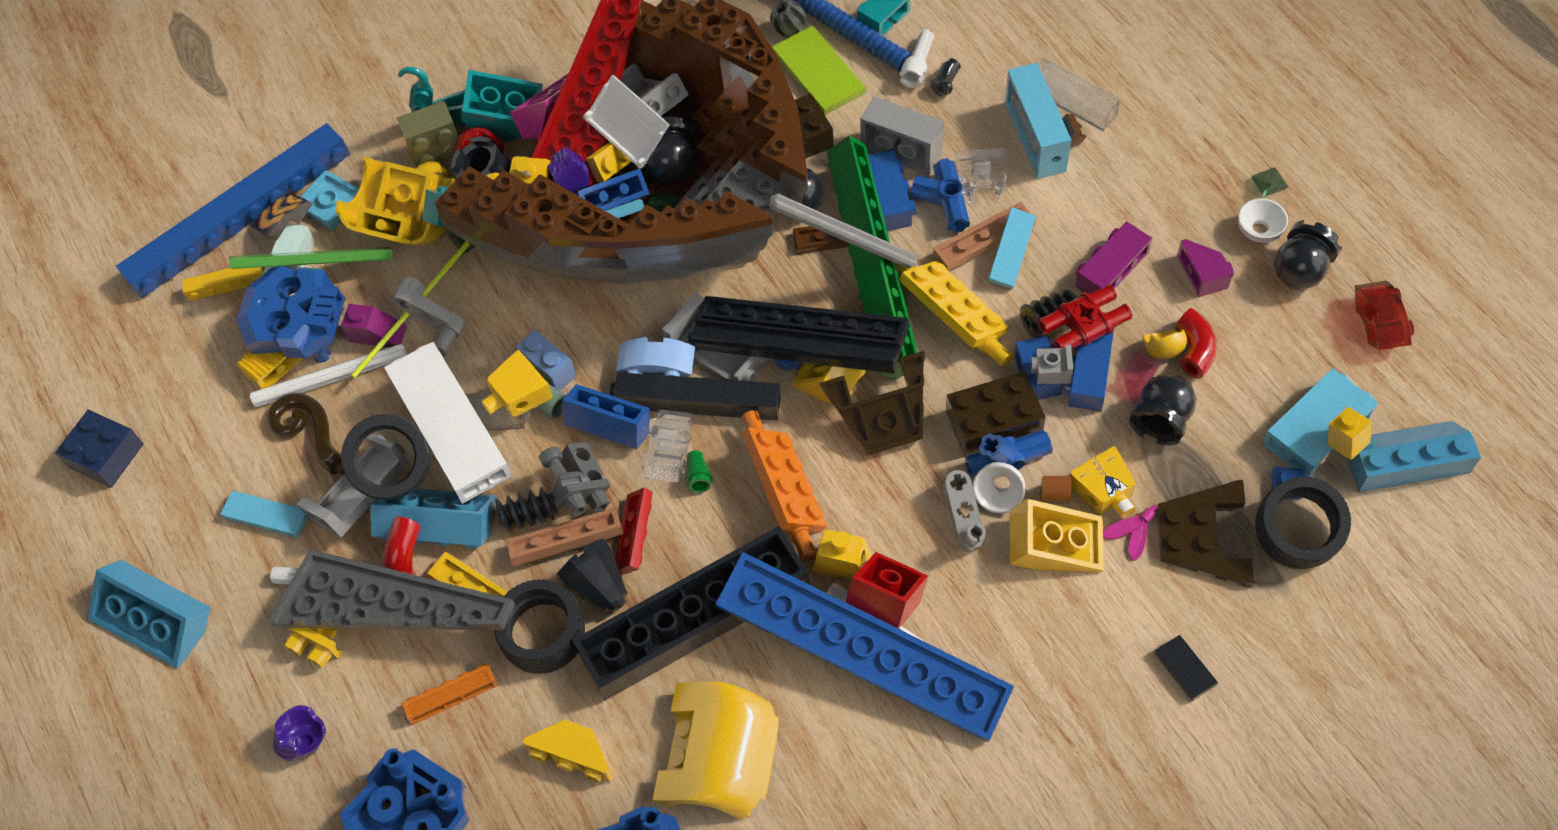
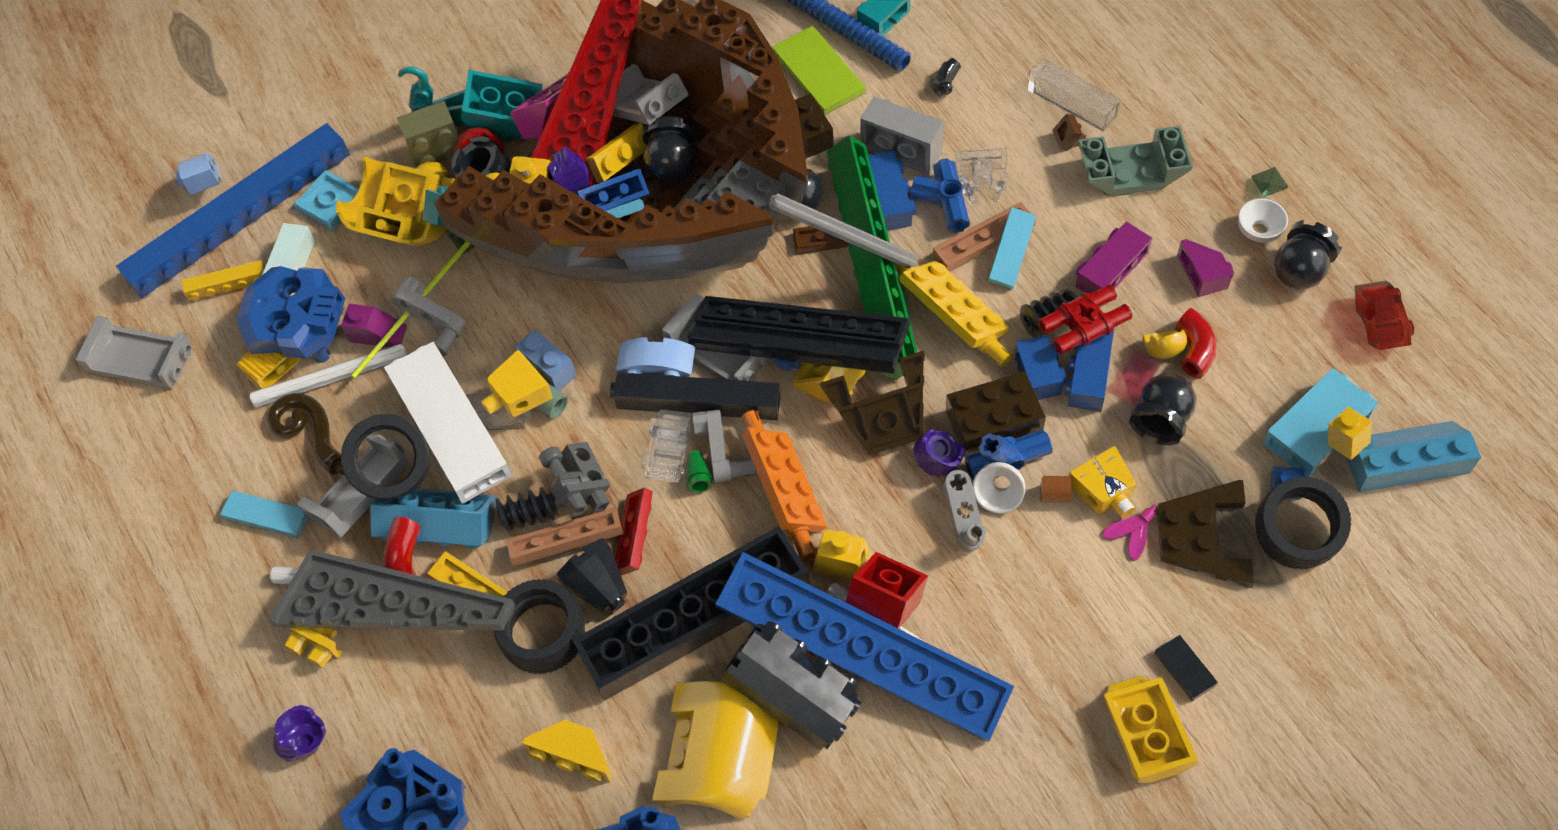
(99, 448): dark blue brick -> none
(134, 354): none -> light grey panel
(147, 612): dark azure slope -> none
(198, 173): none -> light blue brick
(279, 213): dark brown slope -> none
(308, 258): bright green tile -> none
(449, 694): orange piece -> none
(606, 416): blue brick -> none
(626, 121): white piece -> none
(659, 202): clear green slope -> none
(710, 424): none -> light grey beam
(788, 18): dark grey piece -> none
(789, 686): none -> black brick
(914, 67): white piece -> none
(938, 453): none -> dark purple hair
(1037, 120): medium azure brick -> none
(1053, 365): light grey brick -> none
(1055, 538): yellow slope -> none
(1138, 165): none -> sand green slope
(1149, 729): none -> yellow slope

